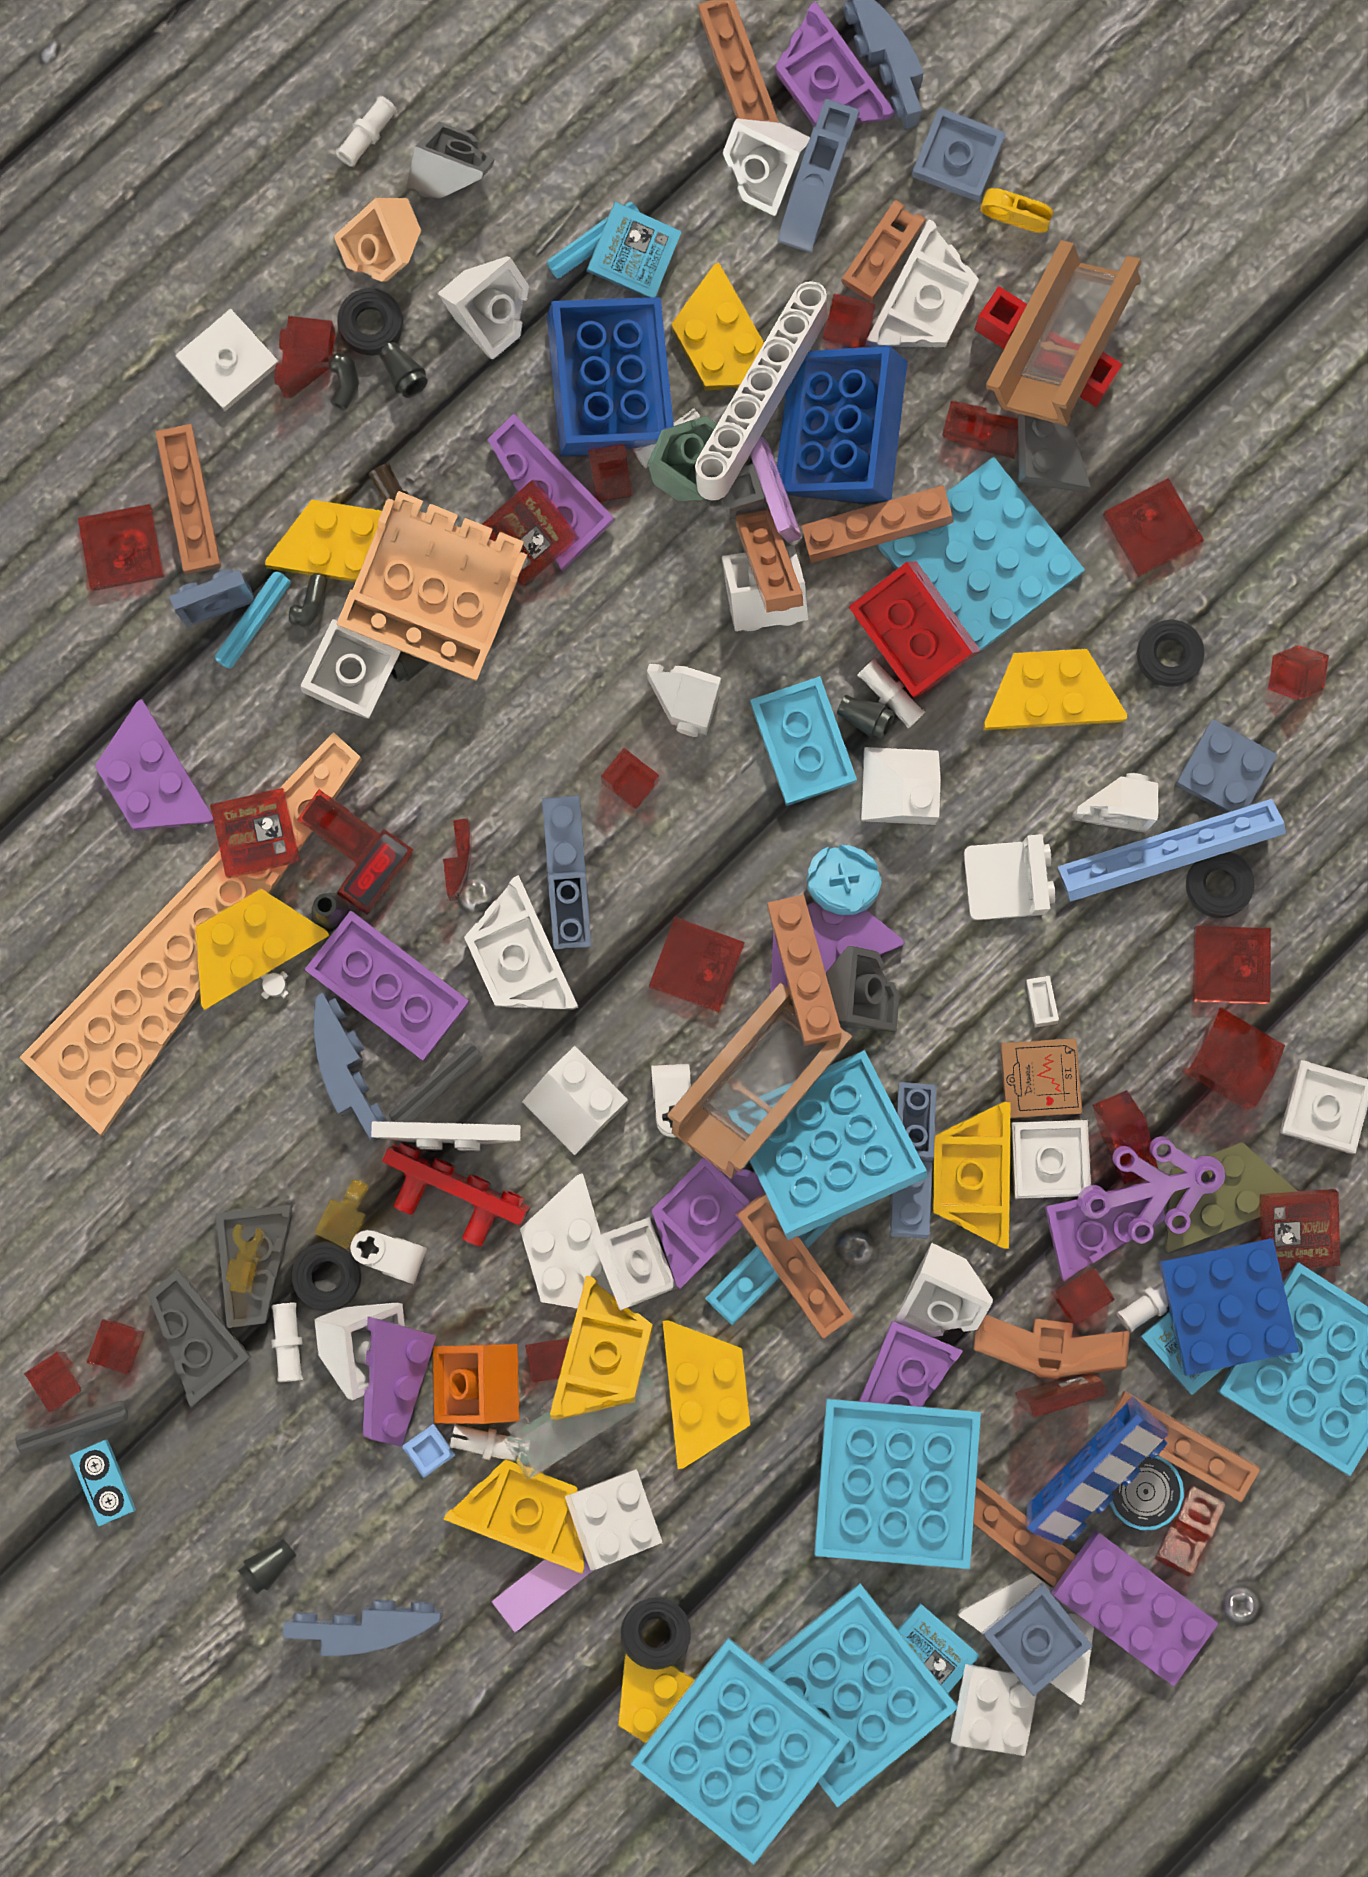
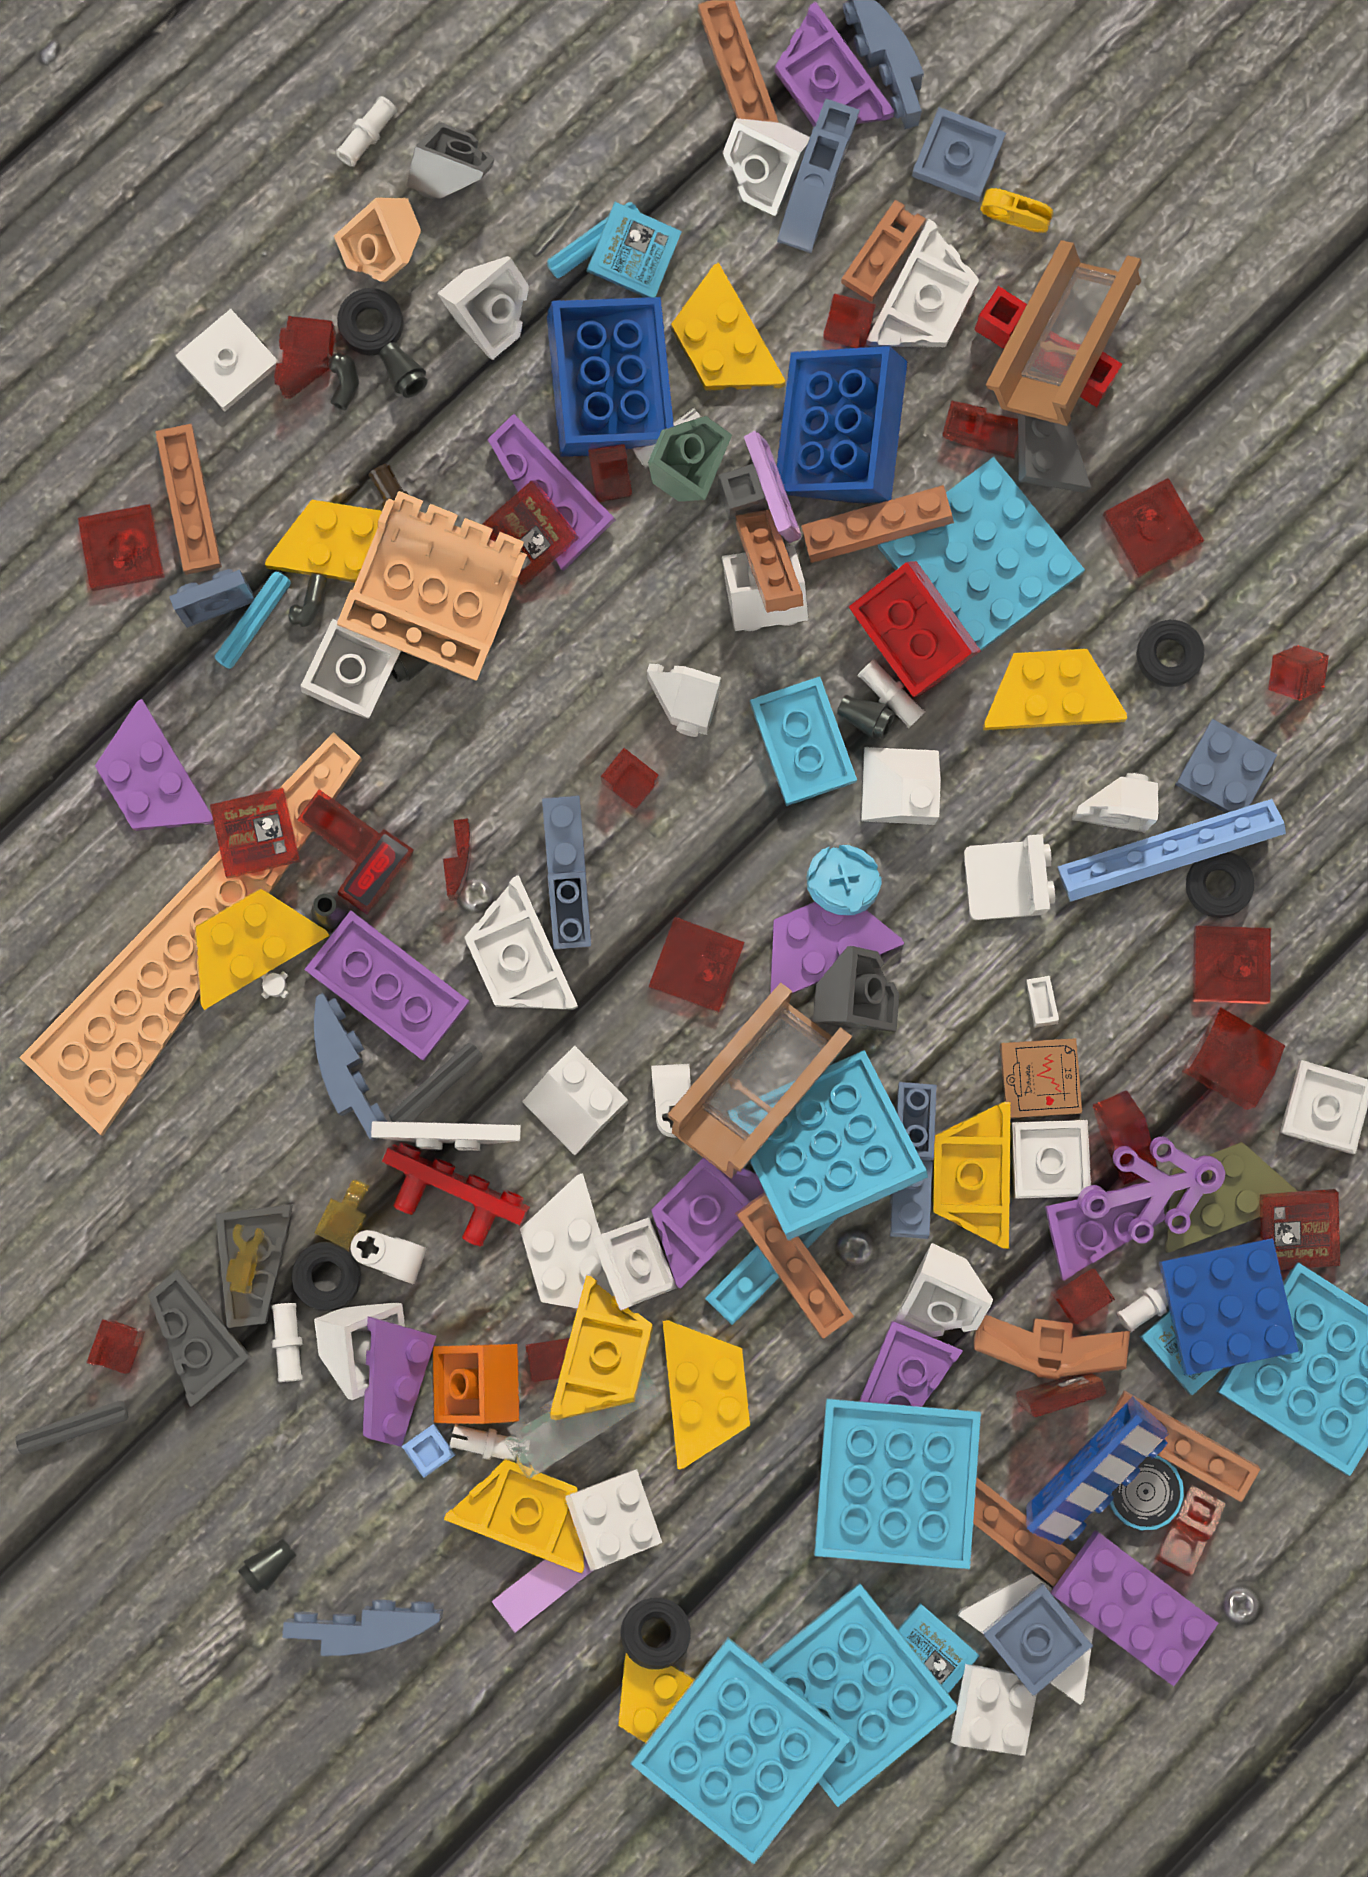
(53, 1381): clear red panel -> none
(102, 1482): tile -> none
(760, 405): white beam -> none
(804, 970): nougat plate -> none

